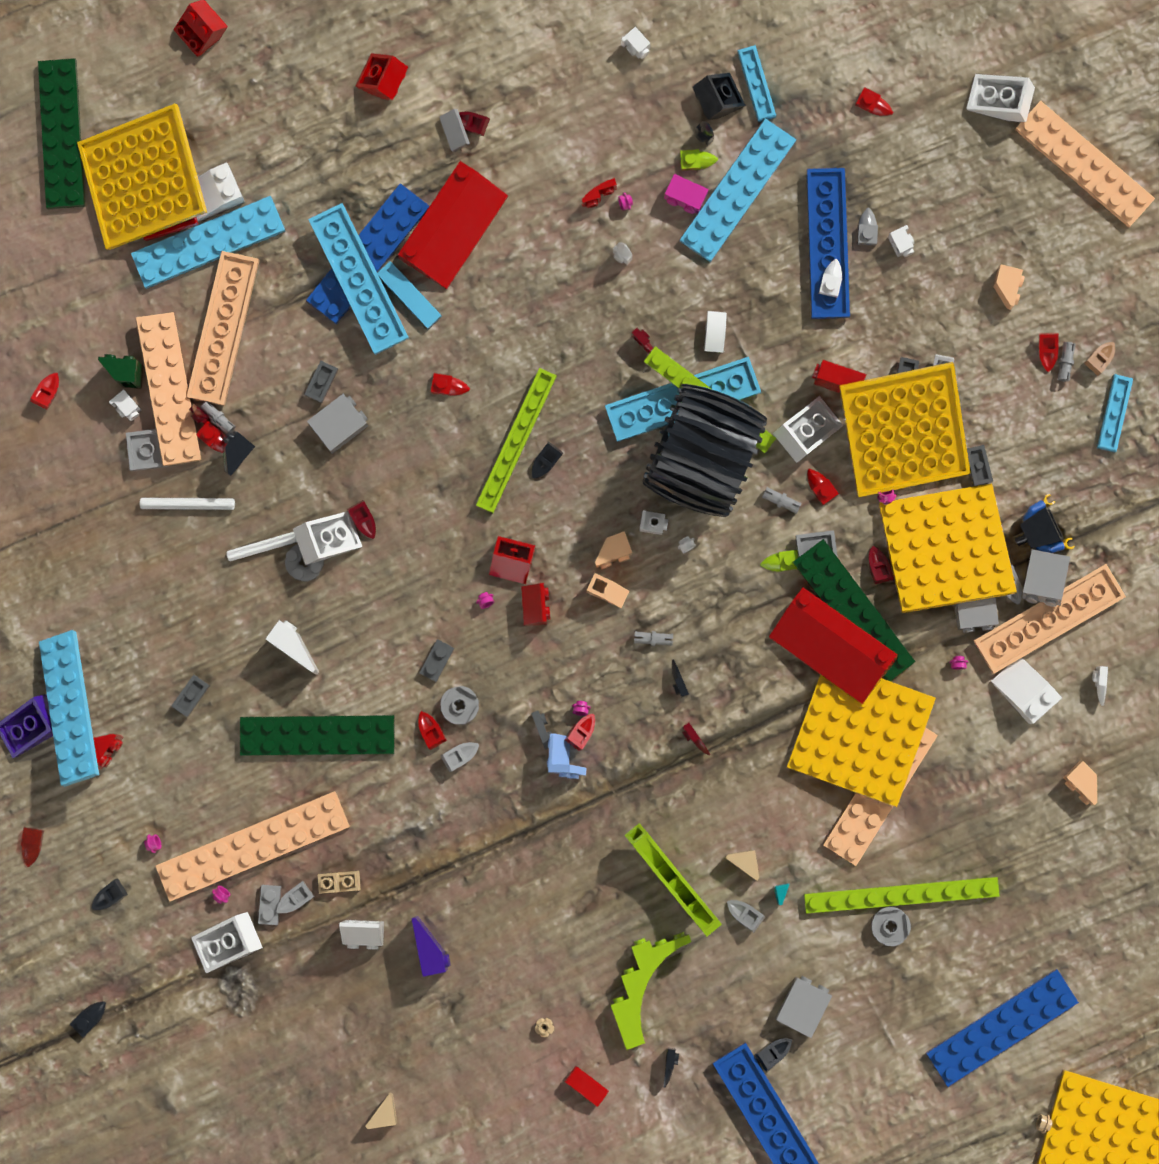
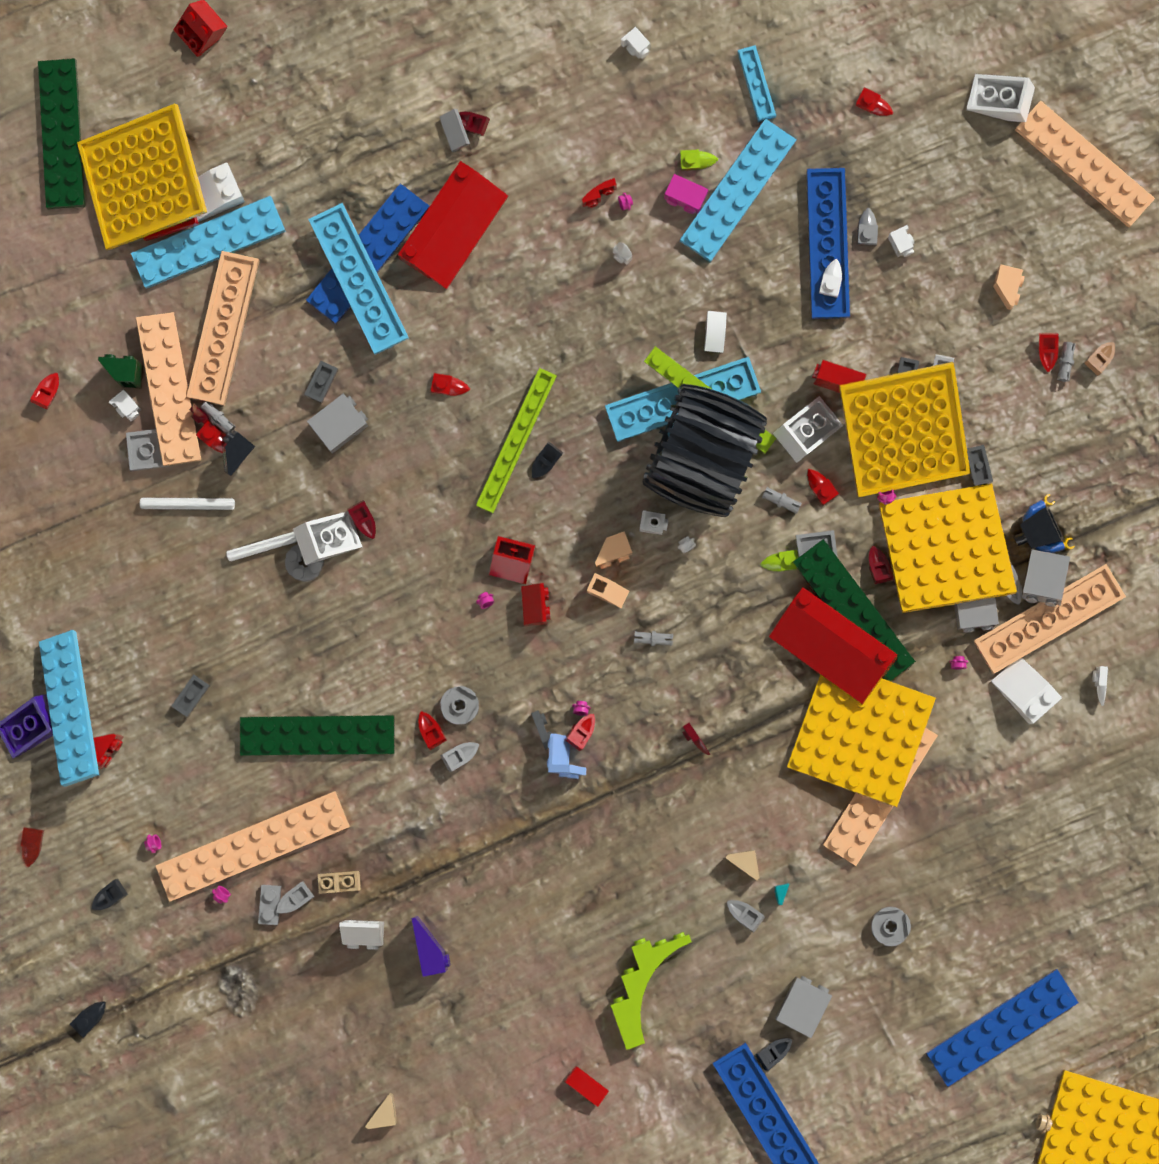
(226, 942): white slope -> none
(290, 642): white slope -> none
(382, 76): red slope -> none
(409, 295): medium azure tile -> none
(437, 660): dark grey plate -> none
(544, 1032): tan plate -> none
(642, 339): dark red plate -> none
(671, 1060): black plate -> none
(673, 880): lime arch -> none
(679, 686): black plate -> none
(704, 133): black plate -> none
(718, 95): black slope -> none
(901, 895): lime plate -> none
(1084, 781): light nougat slope -> none
(1115, 413): medium azure tile -> none

